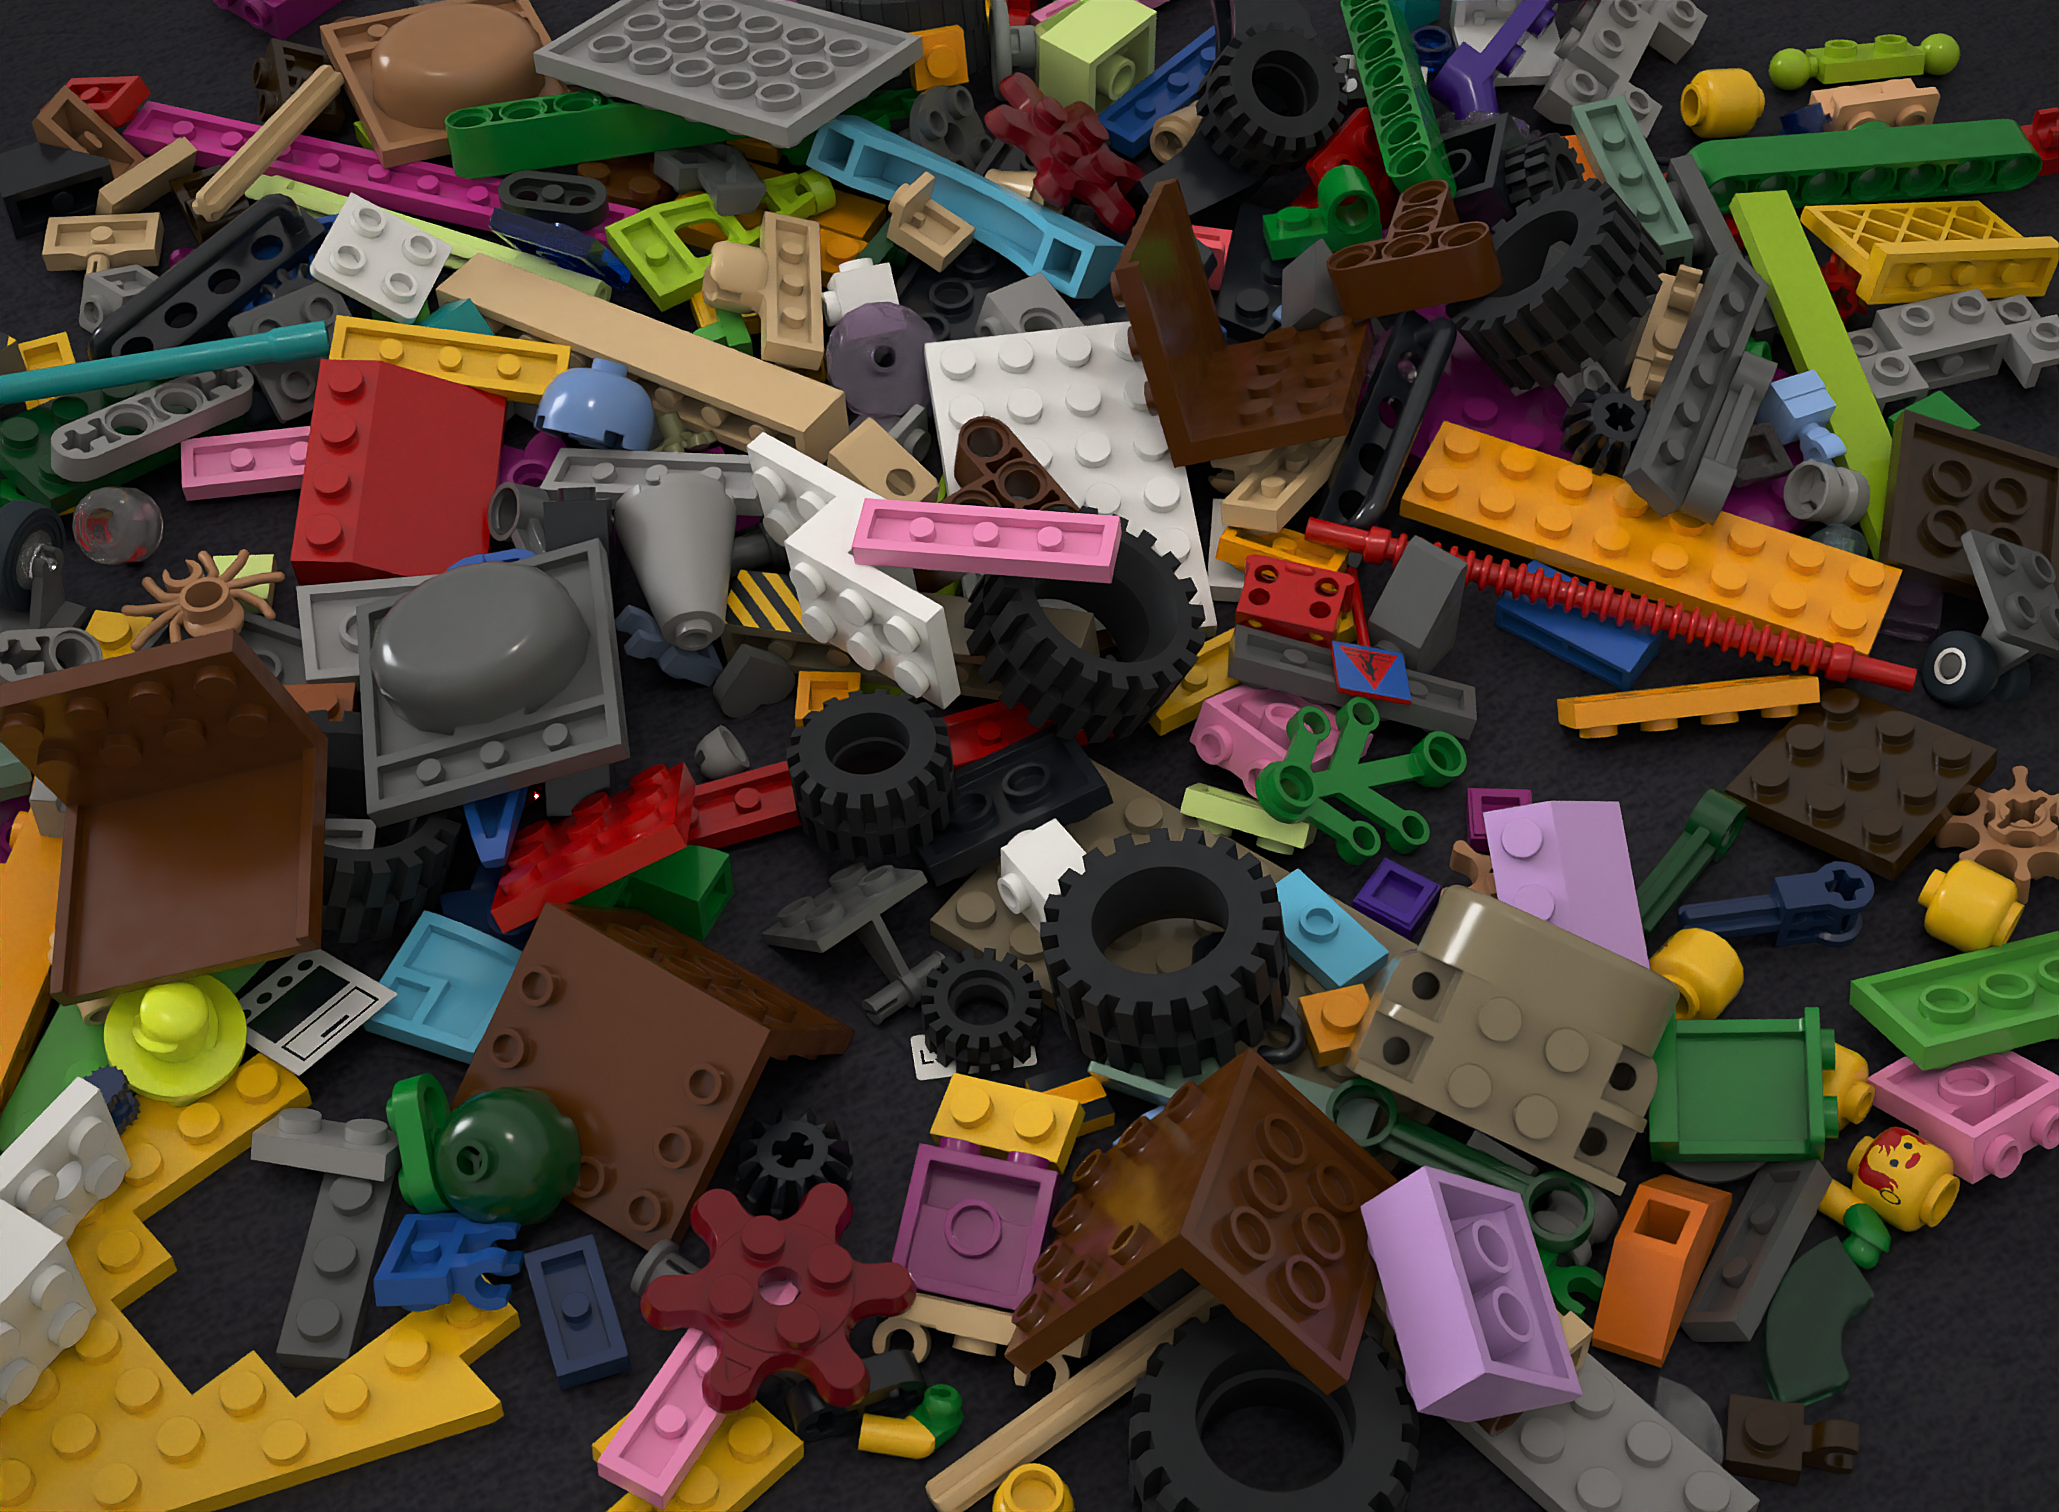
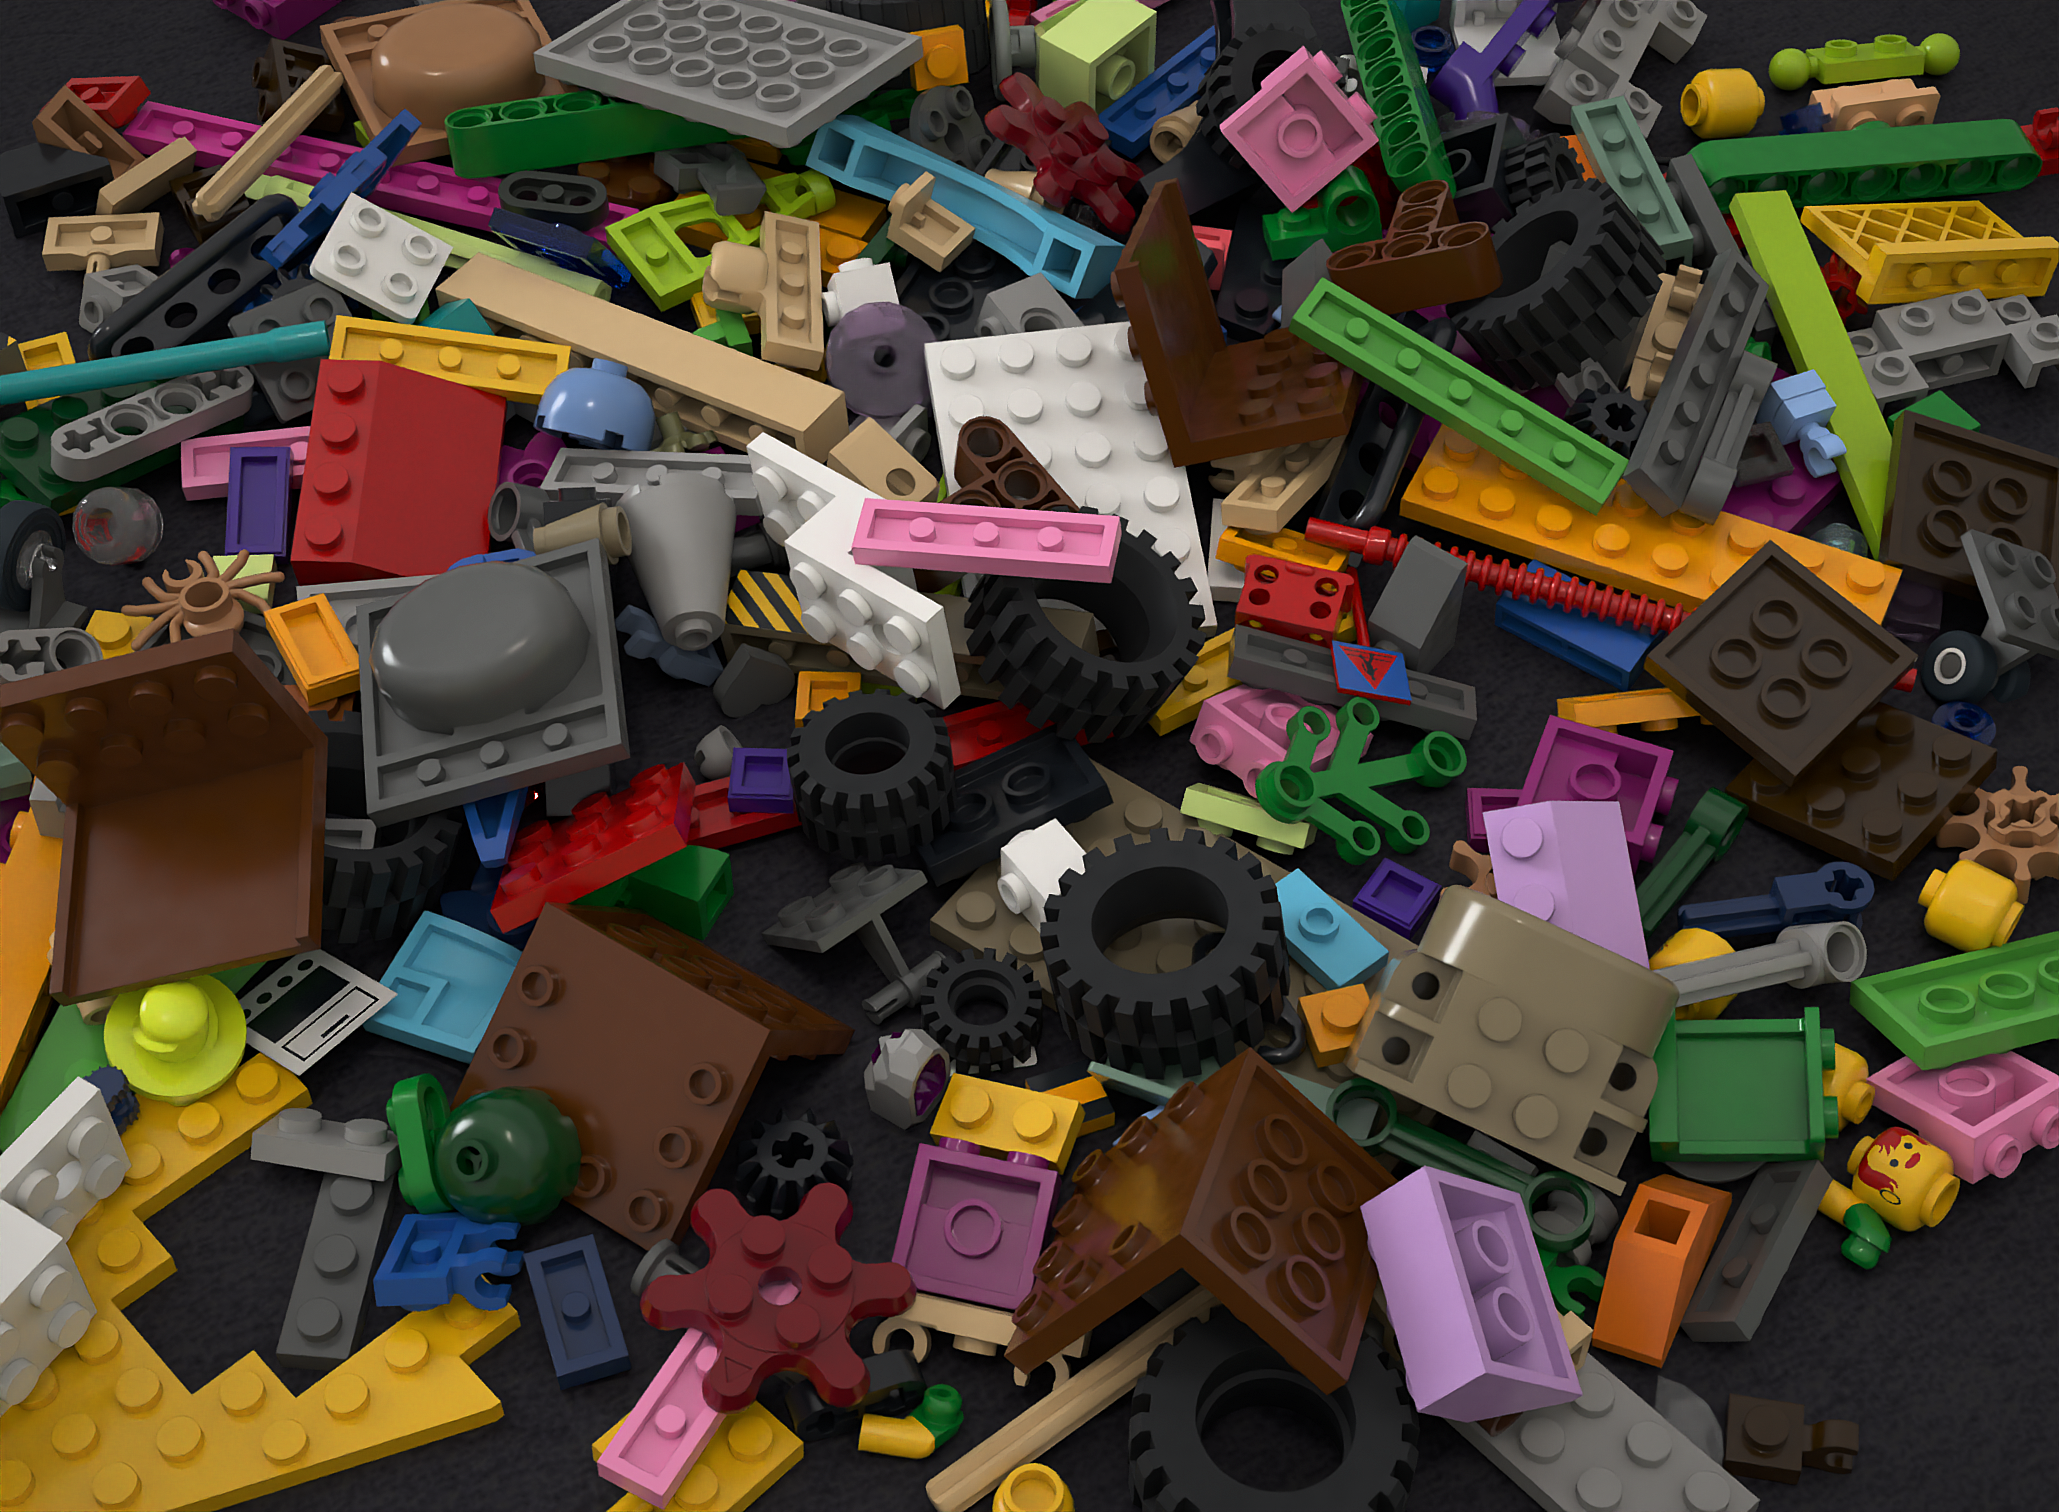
(260, 501): none -> dark purple tile
(315, 648): none -> light orange tile
(358, 175): none -> blue wing
(598, 521): none -> dark tan cone
(760, 781): none -> dark purple tile
(906, 1077): none -> light grey rock
(1301, 128): none -> bright pink plate
(1459, 396): none -> bright green plate
(1599, 765): none -> magenta plate
(1780, 662): none -> dark brown plate
(1801, 957): none -> light grey axle
(1807, 1321): clear green tile -> none
(1826, 493): light grey wheel -> none
(1966, 720): none -> clear blue plate

